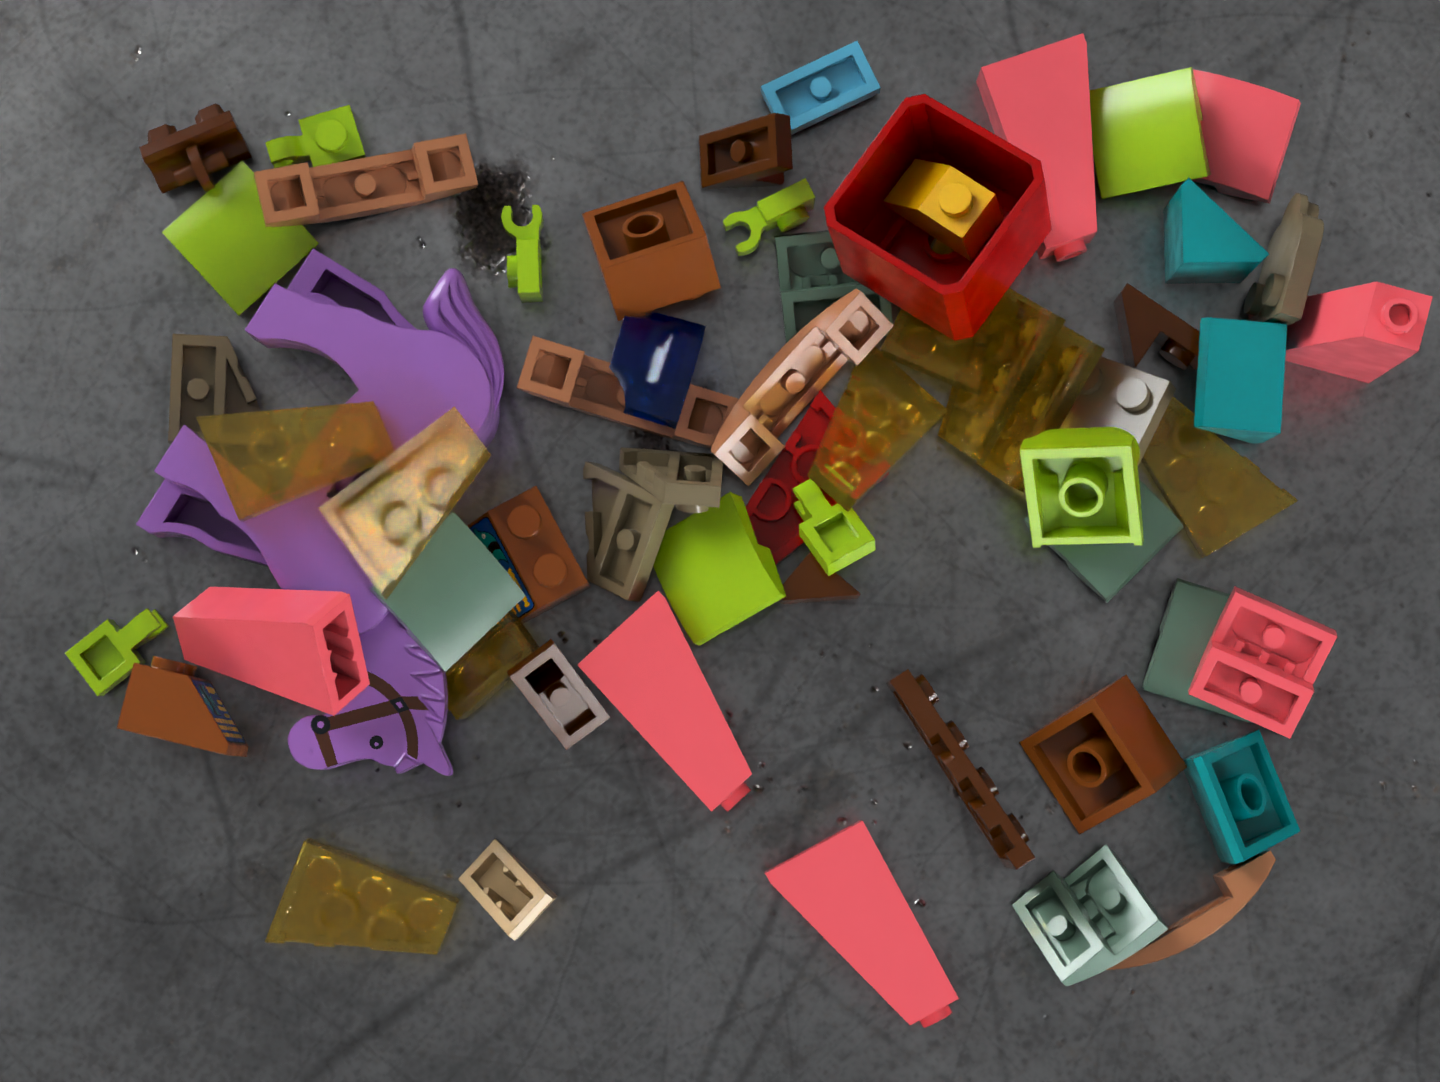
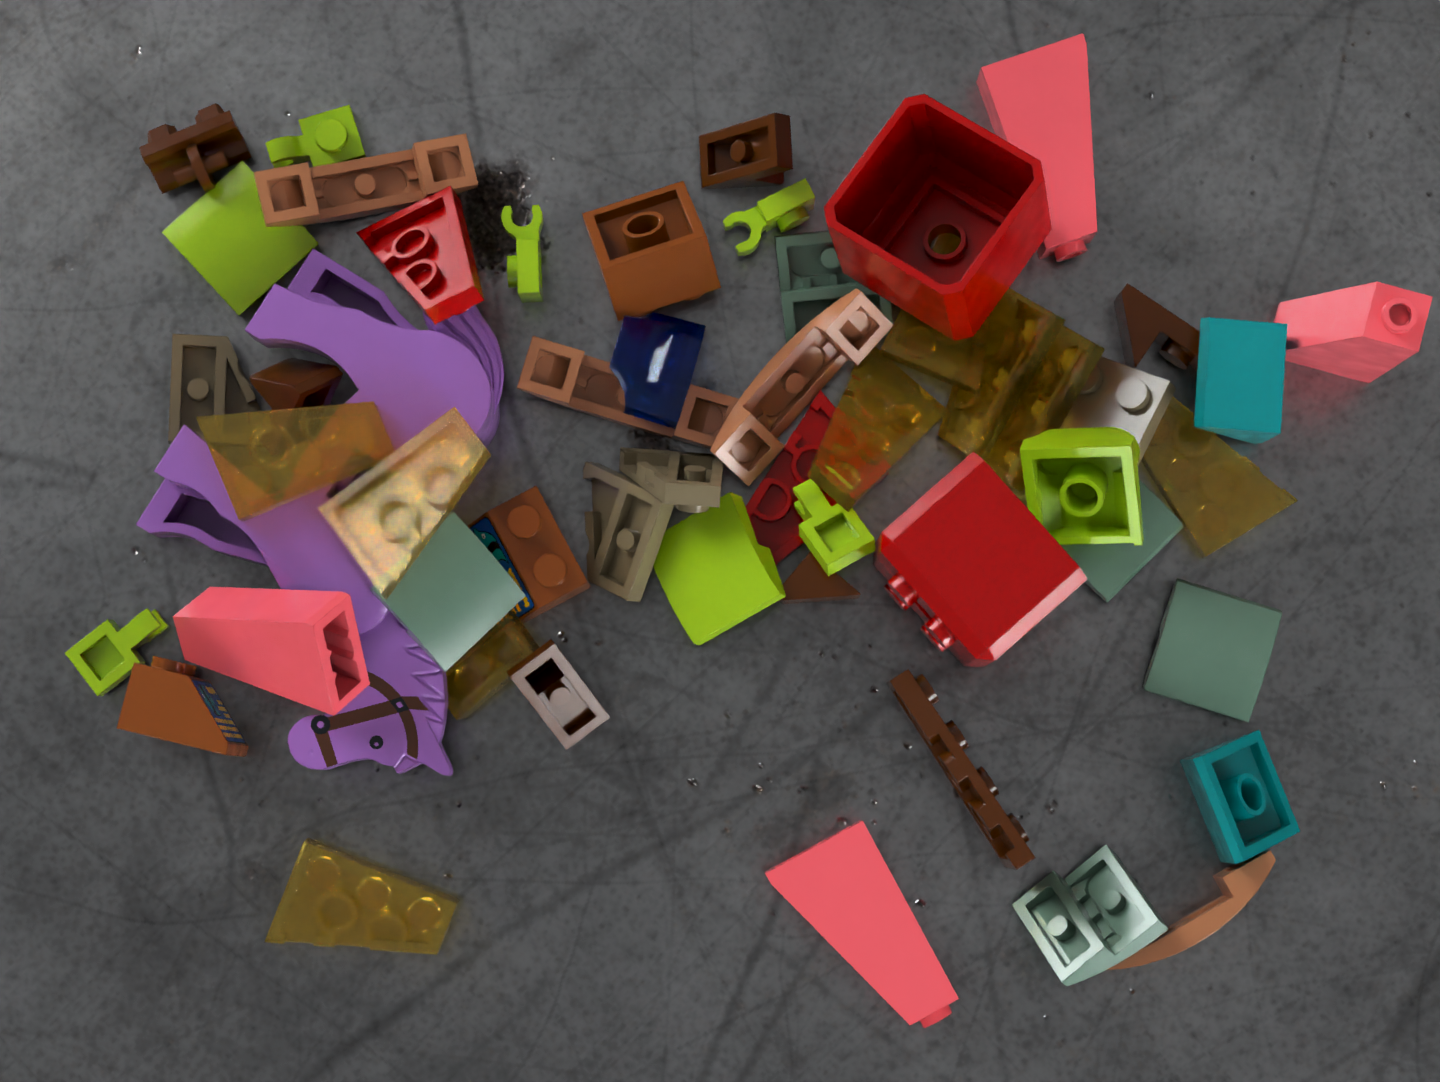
(297, 383): none -> reddish brown slope
(429, 254): none -> red wing
(507, 889): tan slope -> none
(664, 695): coral slope -> none
(822, 87): medium azure plate -> none
(946, 205): yellow slope -> none
(974, 564): none -> red plate
(1103, 755): dark orange slope -> none
(1147, 133): lime slope -> none
(1205, 242): teal slope -> none
(1244, 134): coral slope -> none
(1262, 662): coral slope -> none
(1288, 267): dark tan plate -> none

